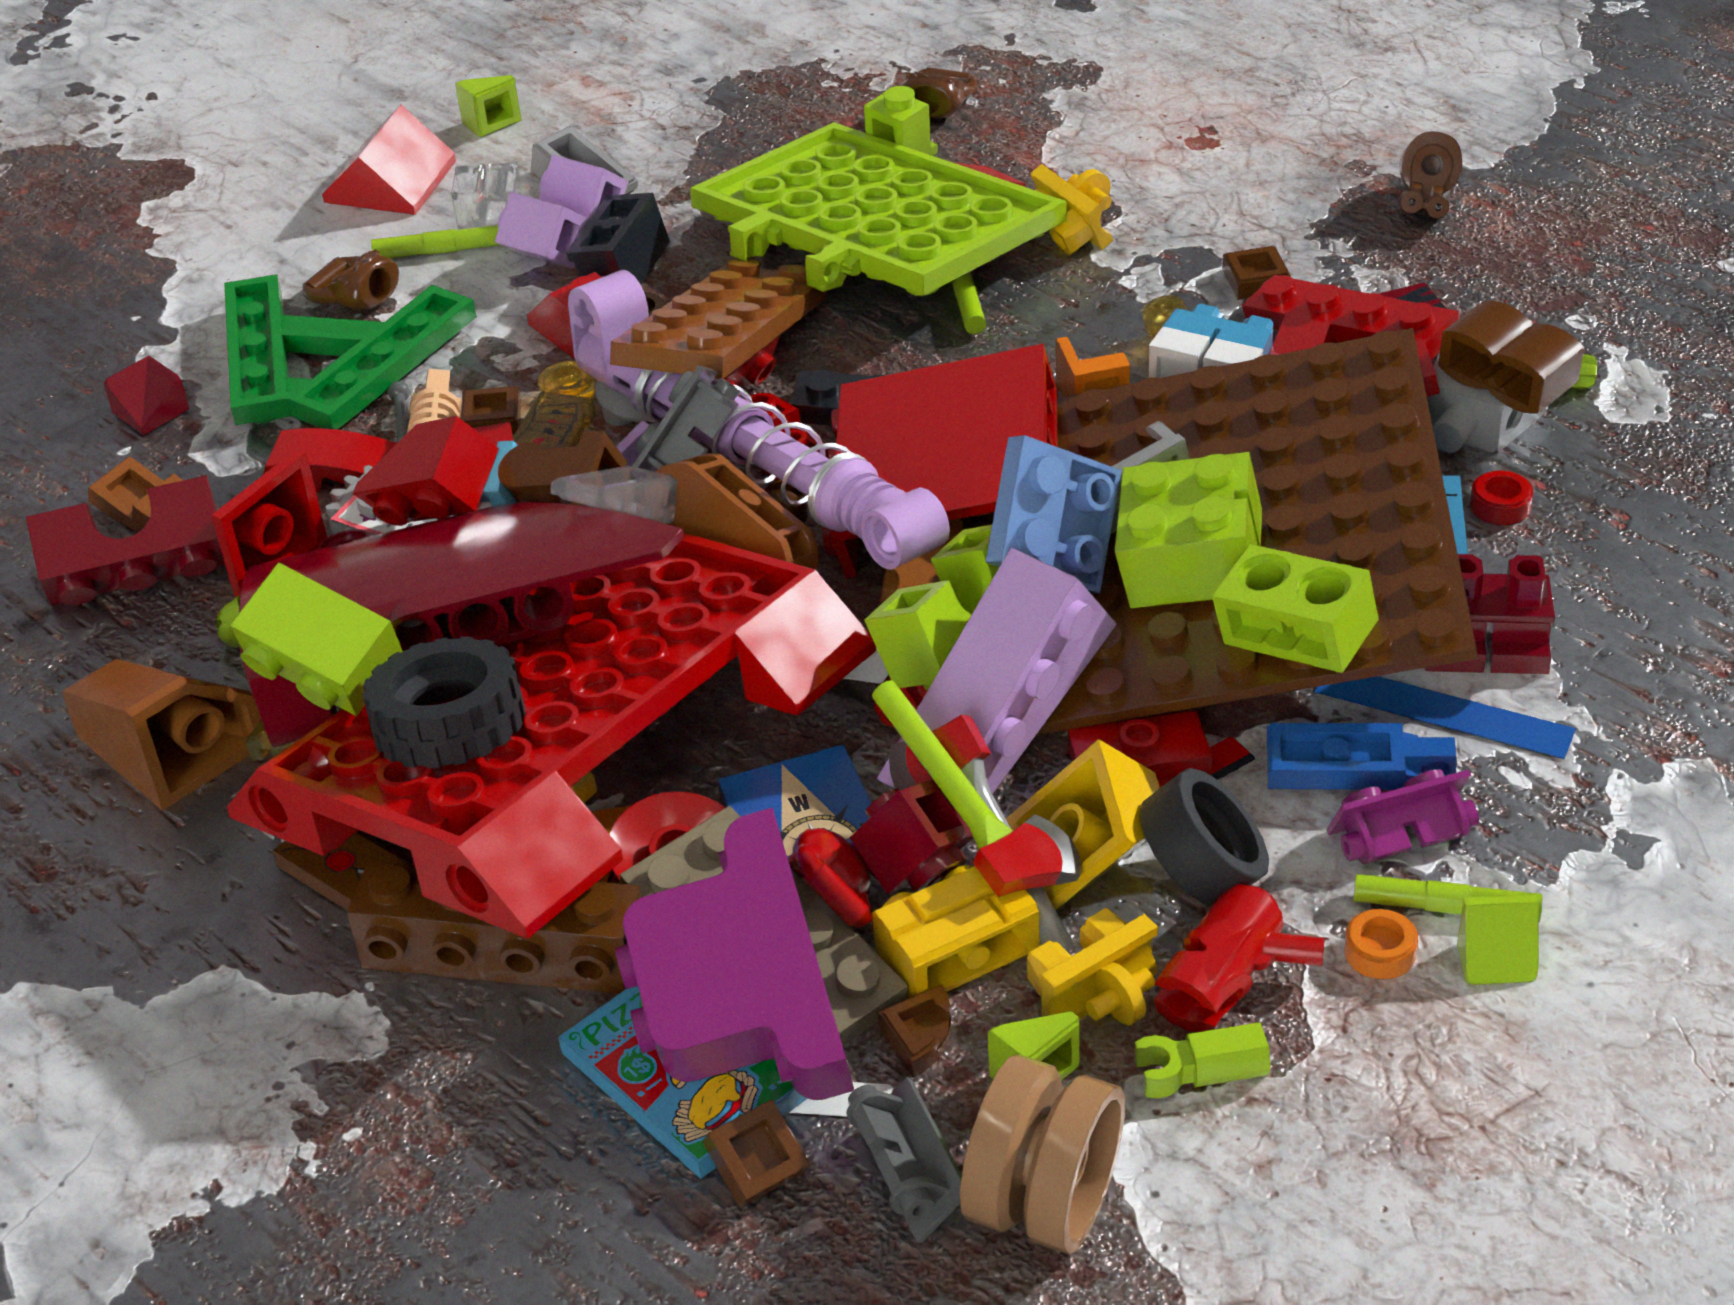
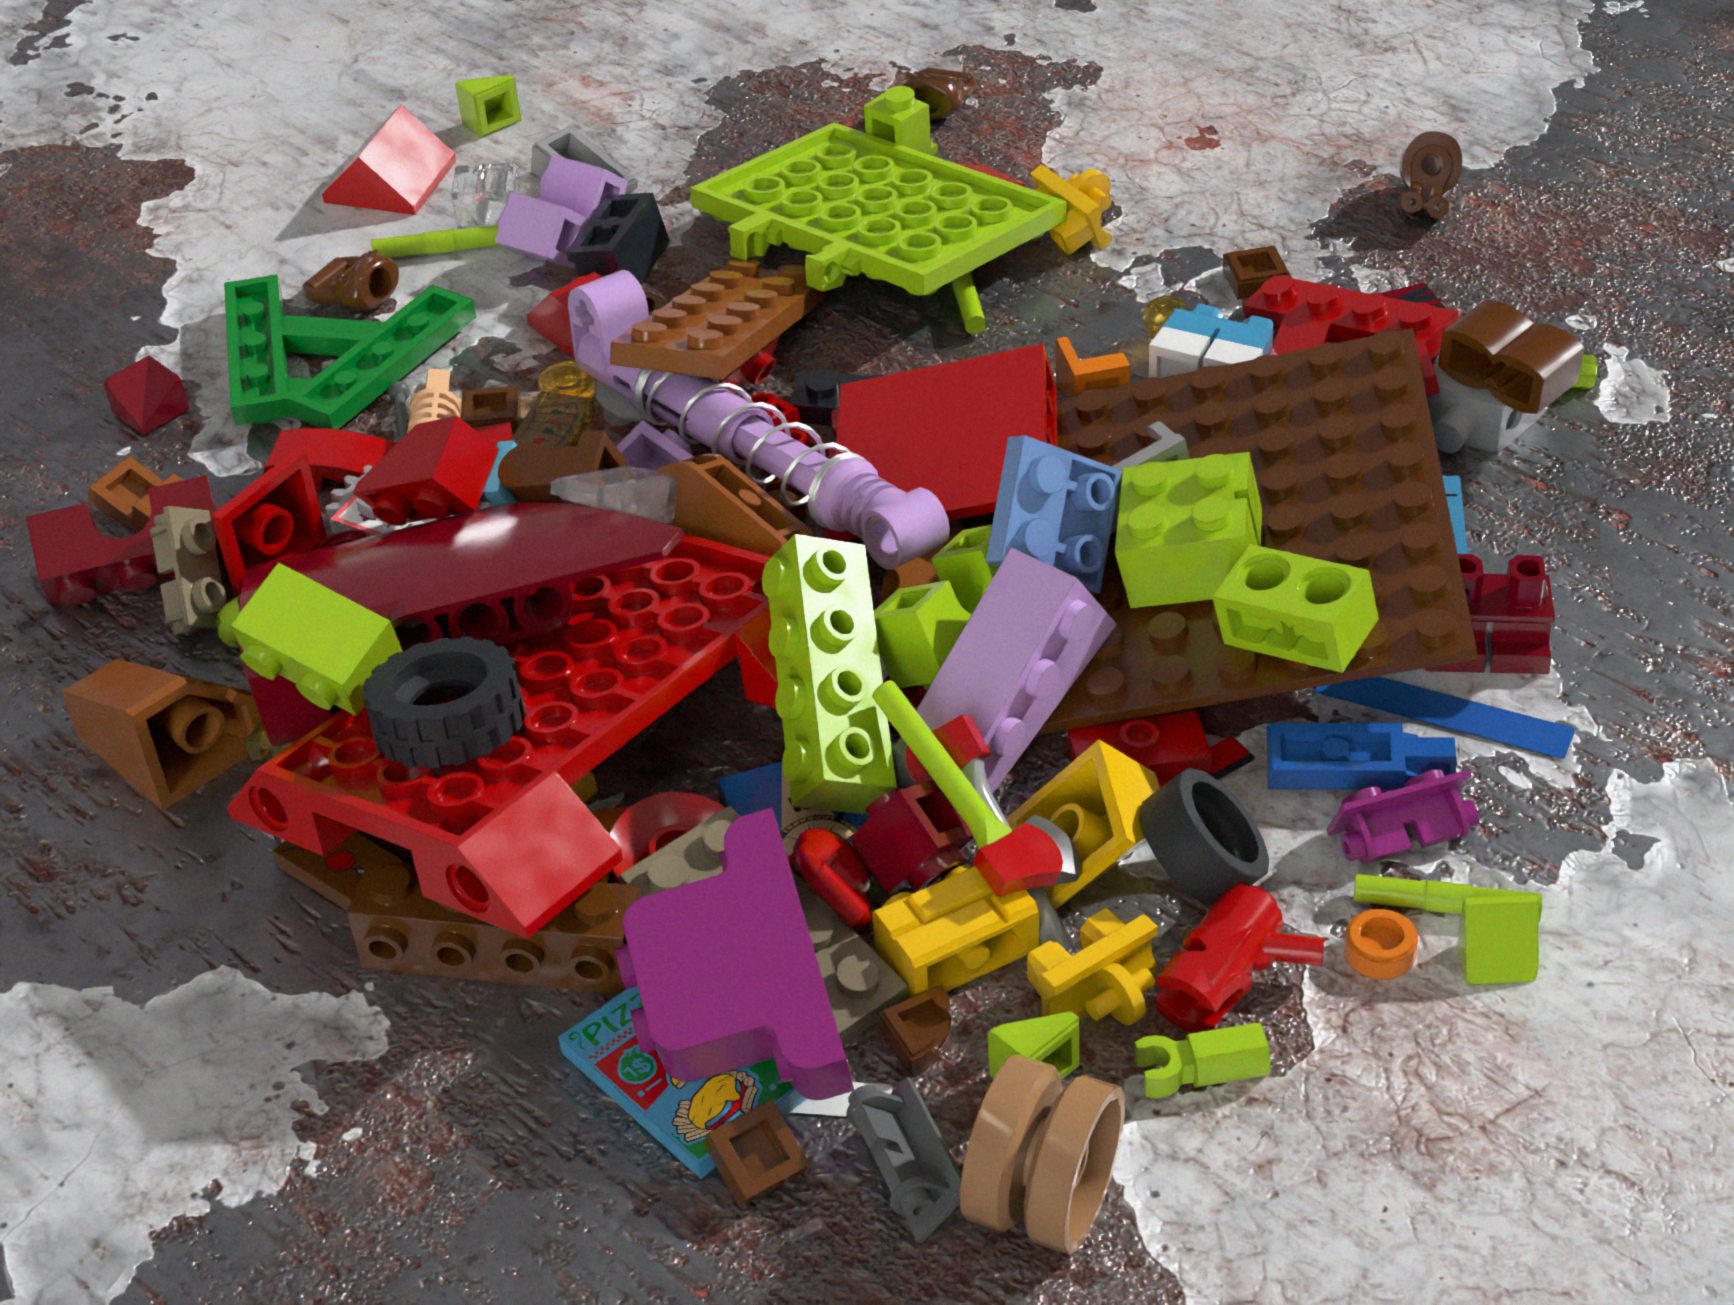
(186, 545): none -> dark tan hinge
(694, 406): dark grey hinge -> none
(826, 675): none -> lime brick
(1501, 497): red tile -> none

